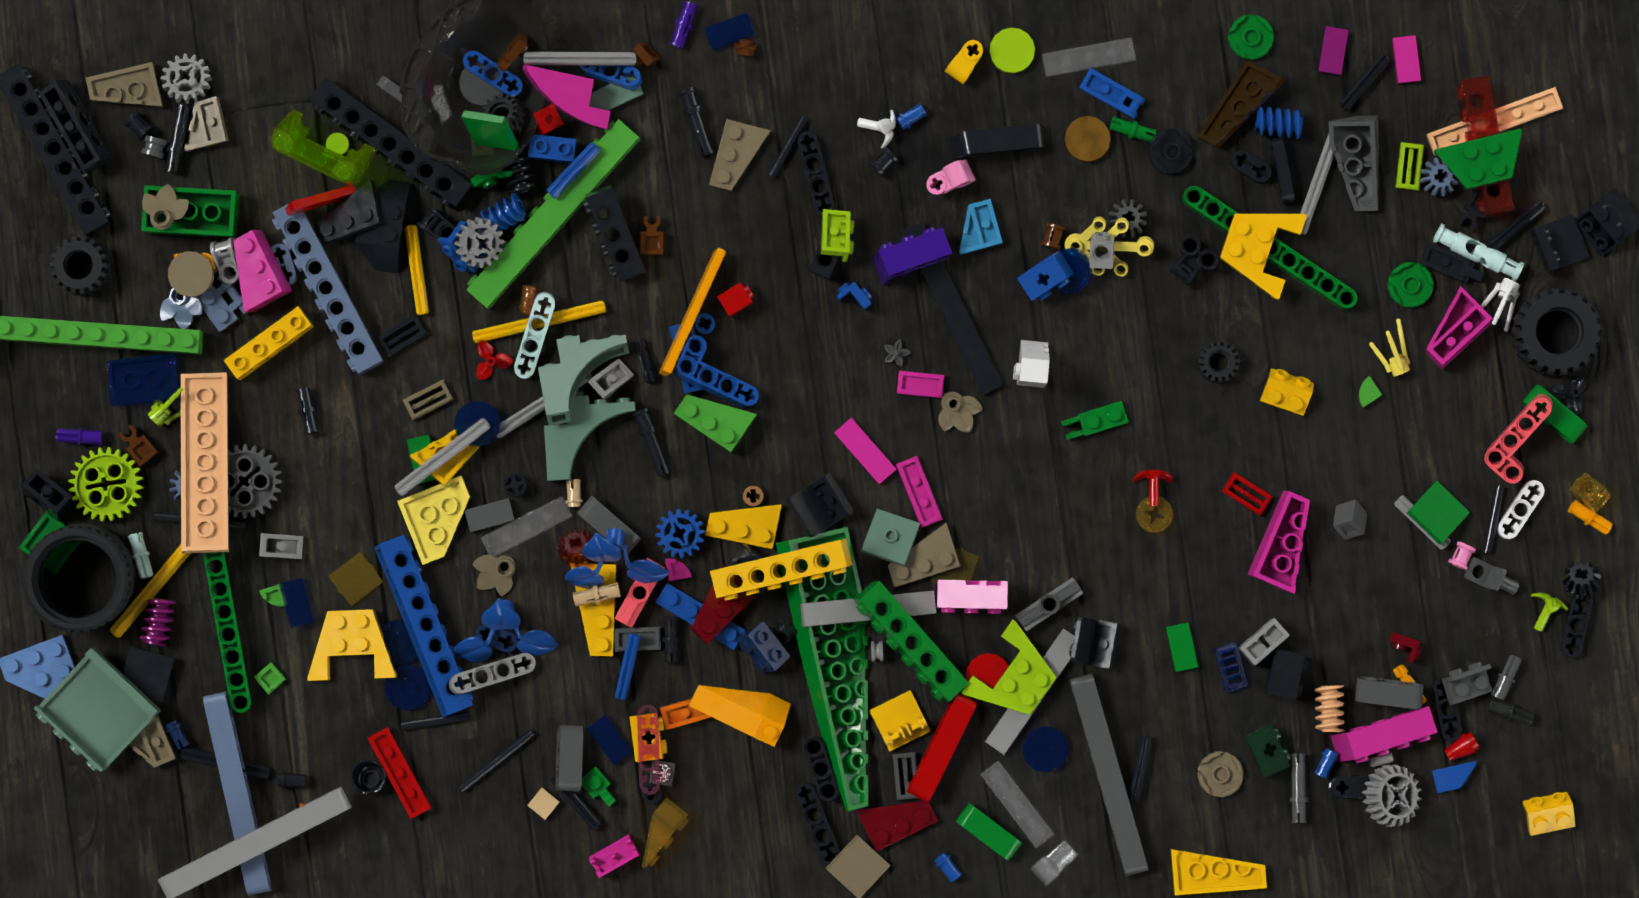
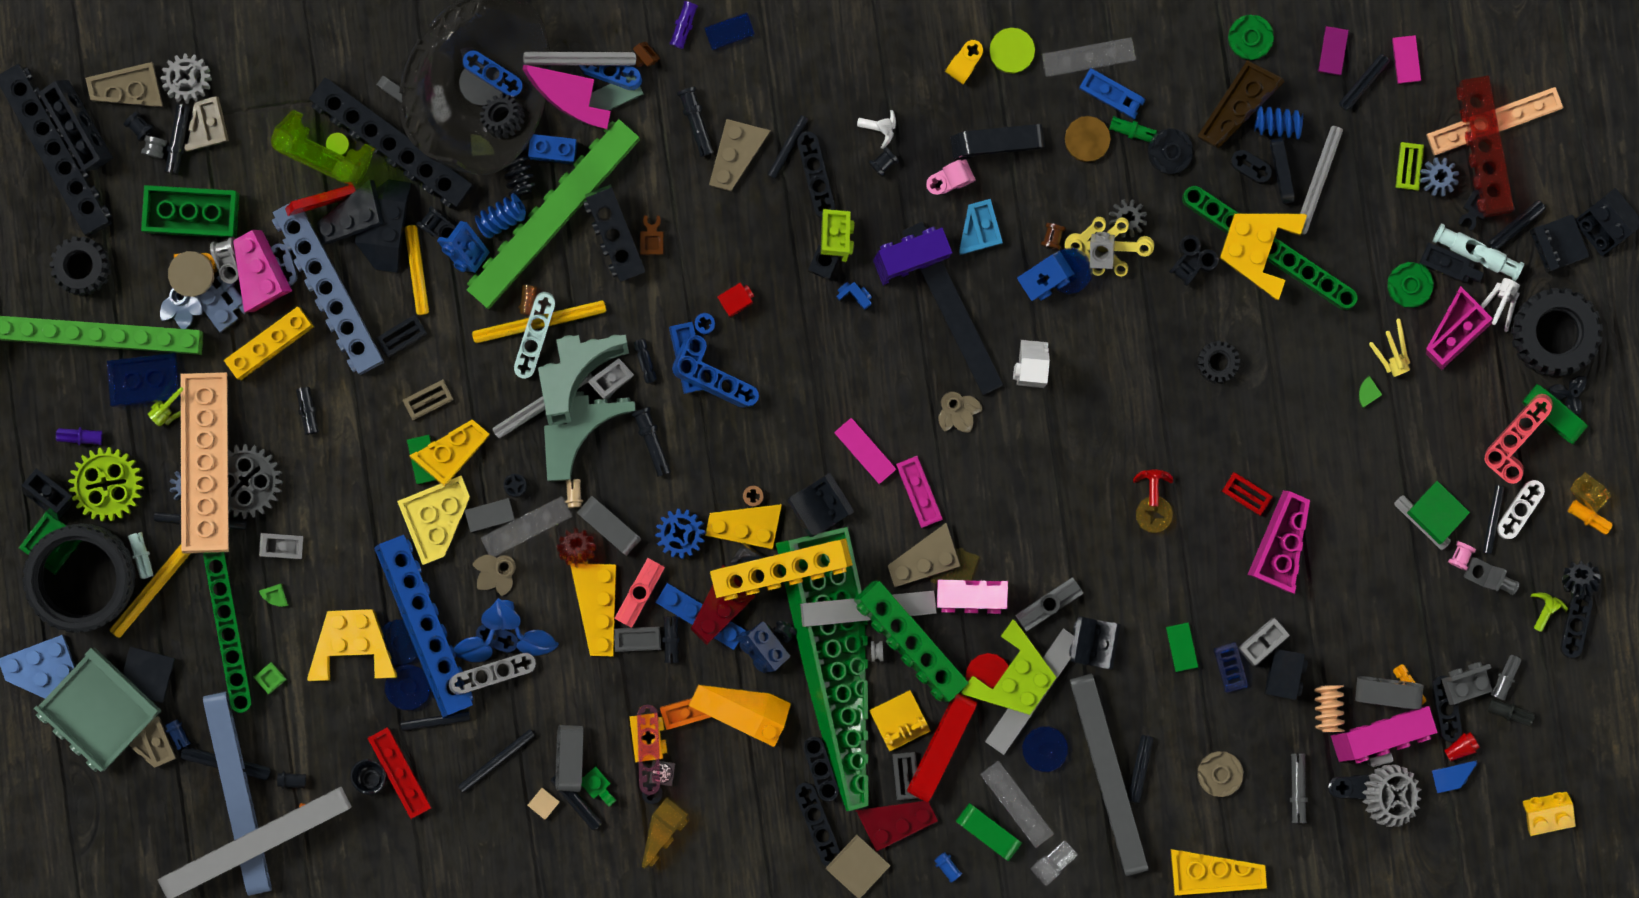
(140, 448): reddish brown plate -> none
(157, 621): magenta piece -> none
(166, 204): dark tan plate -> none
(296, 602): clear blue tile -> none
(355, 578): clear yellow piece -> none
(442, 456): light grey axle -> none
(473, 412): clear blue tile -> none
(485, 369): red plant -> none
(487, 237): light grey gear -> none
(489, 130): green tile -> none
(489, 180): green plate -> none
(516, 48): reddish brown plate -> none
(547, 119): red bracket -> none
(573, 170): blue axle -> none
(596, 594): tan pin -> none
(609, 740): clear blue tile -> none
(610, 549): blue plant -> none
(614, 856): dark pink hinge -> none
(627, 666): blue axle -> none
(677, 570): dark pink tile -> none
(692, 312): light orange tile -> none
(716, 421): bright green wedge -> none
(745, 47): reddish brown plate -> none
(890, 537): sand green plate -> none
(896, 353): dark grey plant -> none
(911, 116): blue pin -> none
(920, 384): dark pink tile -> none
(1097, 420): green hinge -> none
(1257, 743): clear green brick -> none
(1287, 391): yellow bracket -> none
(1326, 763): blue pin -> none
(1350, 519): dark grey panel -> none
(1357, 154): dark grey wedge -> none
(1402, 642): dark red bracket -> none
(1482, 159): green wing -> none

